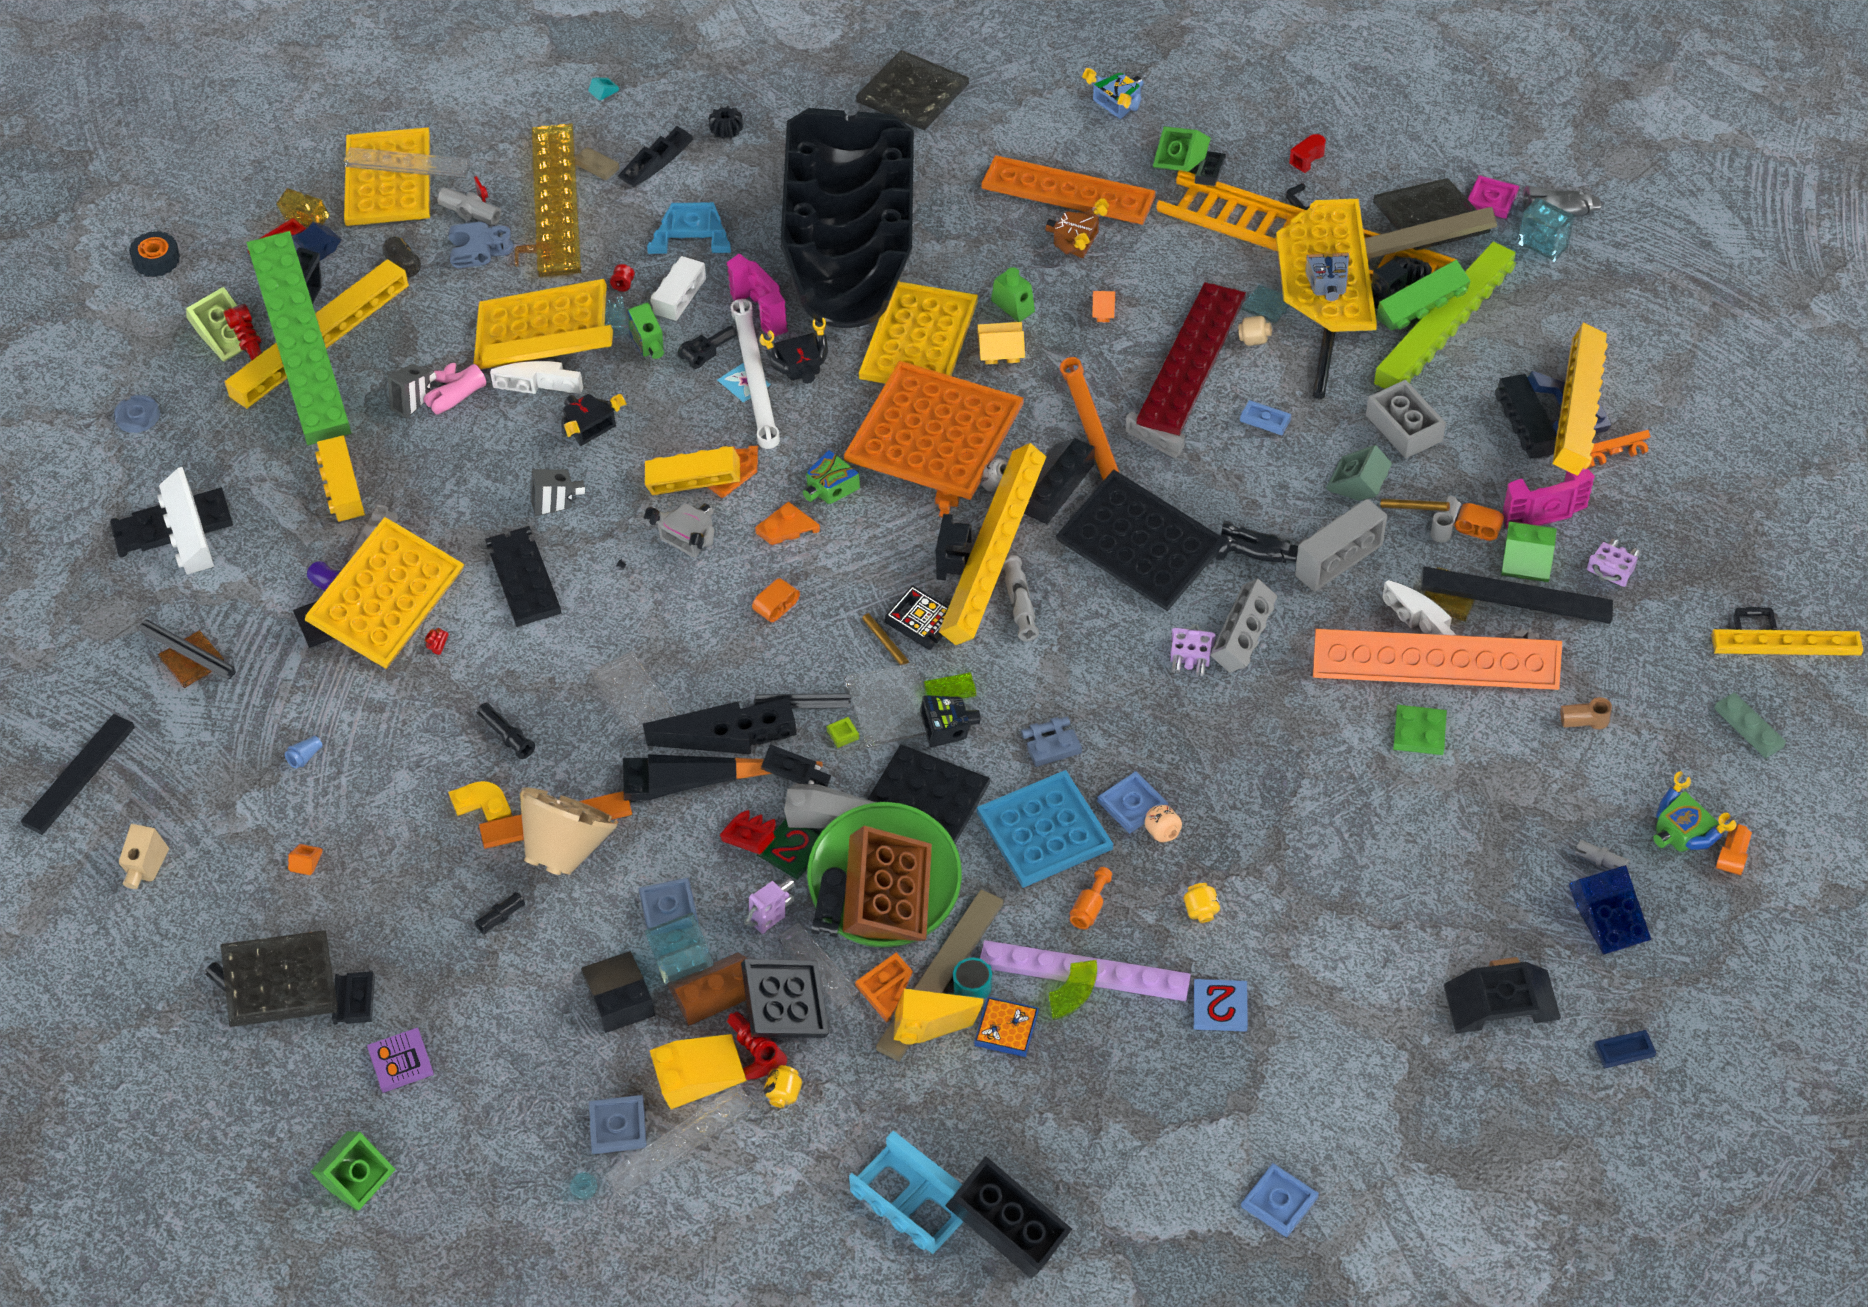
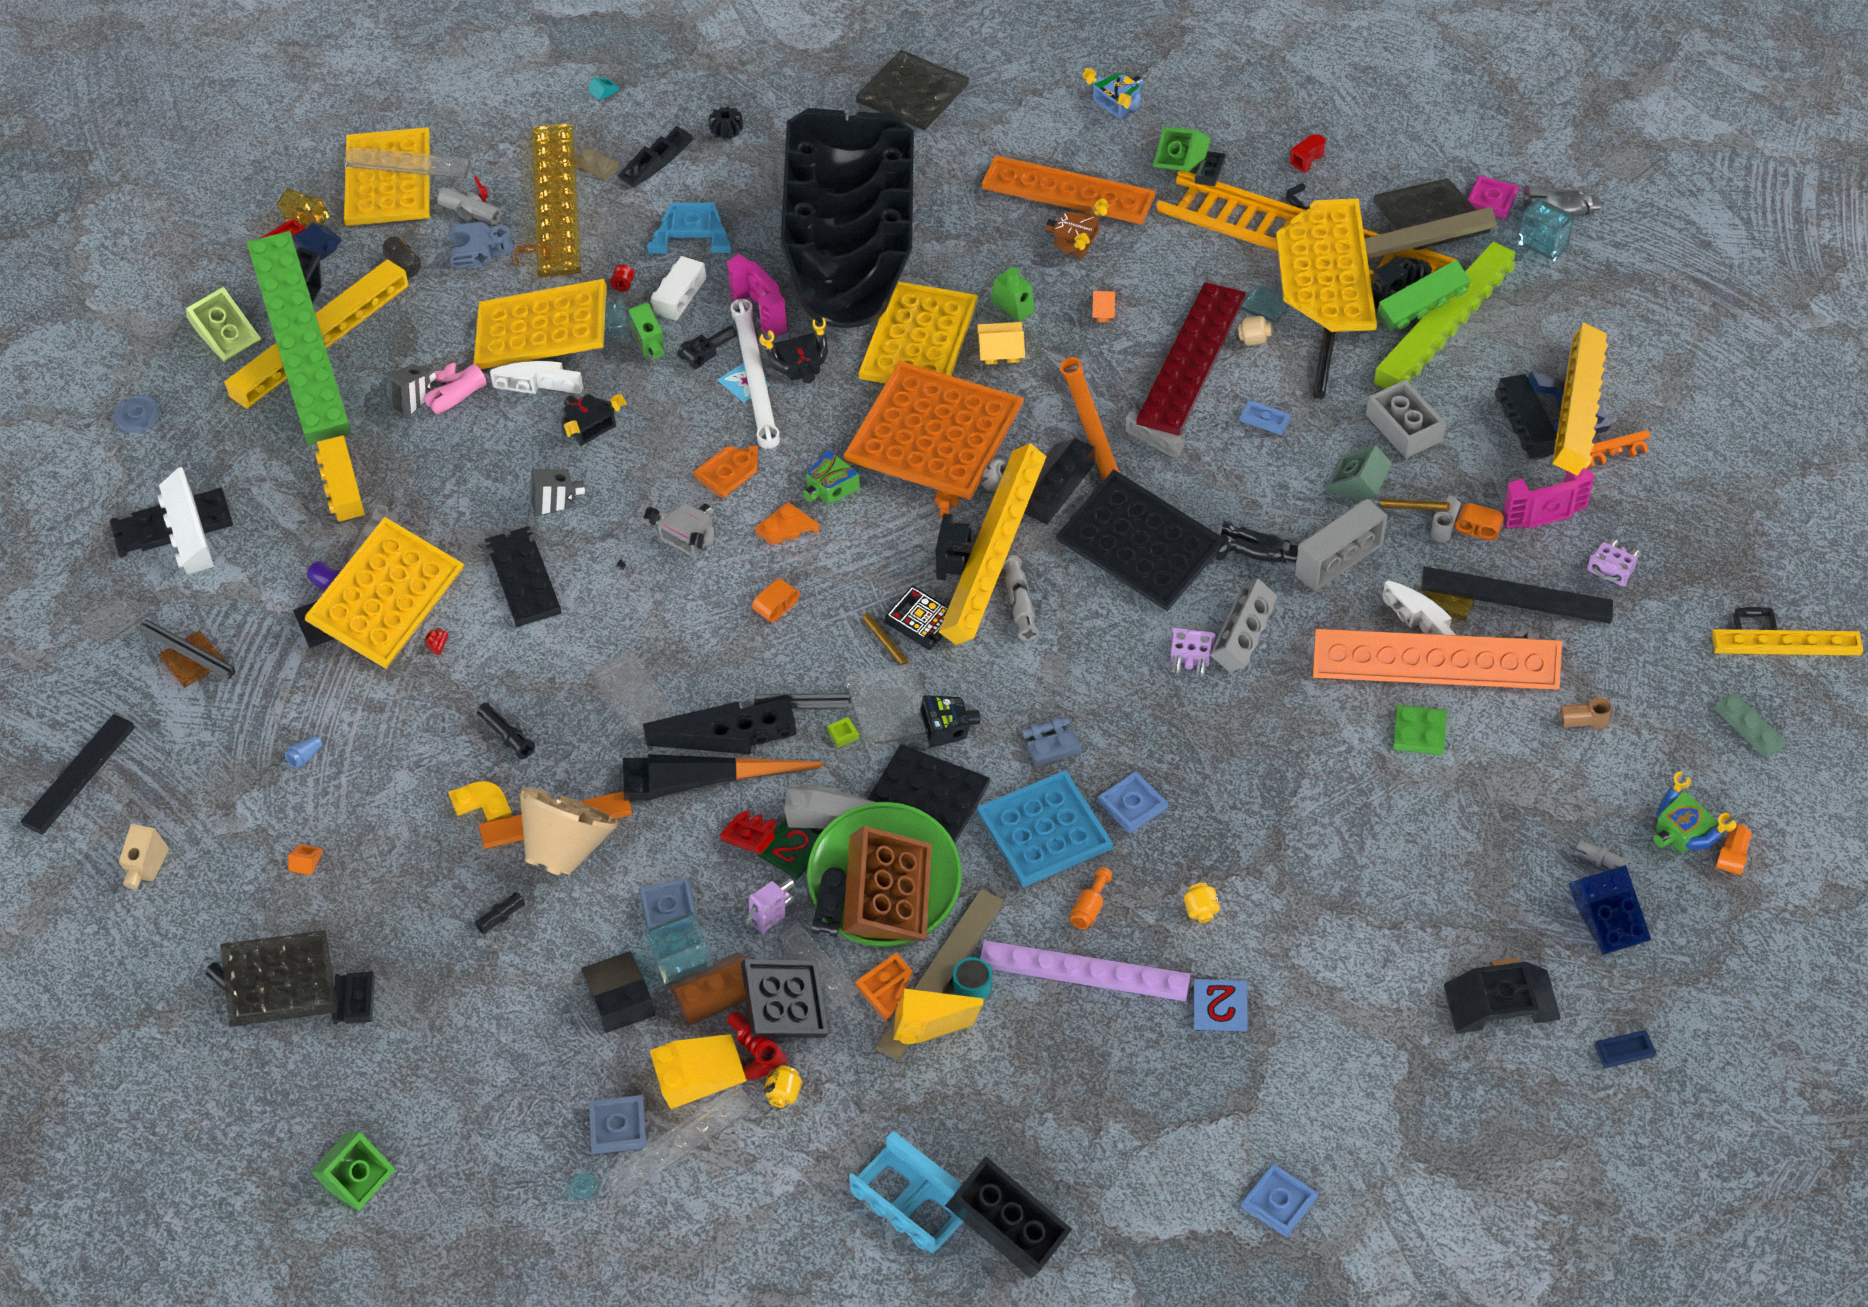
(154, 253): black wheel -> none
(240, 319): red piece -> none
(400, 1060): medium lavender tile -> none
(547, 345): yellow tile -> none
(692, 470): yellow brick -> none
(794, 767): black hinge -> none
(954, 686): clear neon green tile -> none
(1006, 1026): tile -> none
(1075, 990): clear neon green tile -> none
(1161, 822): light nougat head -> none
(1328, 274): sand blue torso -> none
(1528, 551): bright green slope -> none

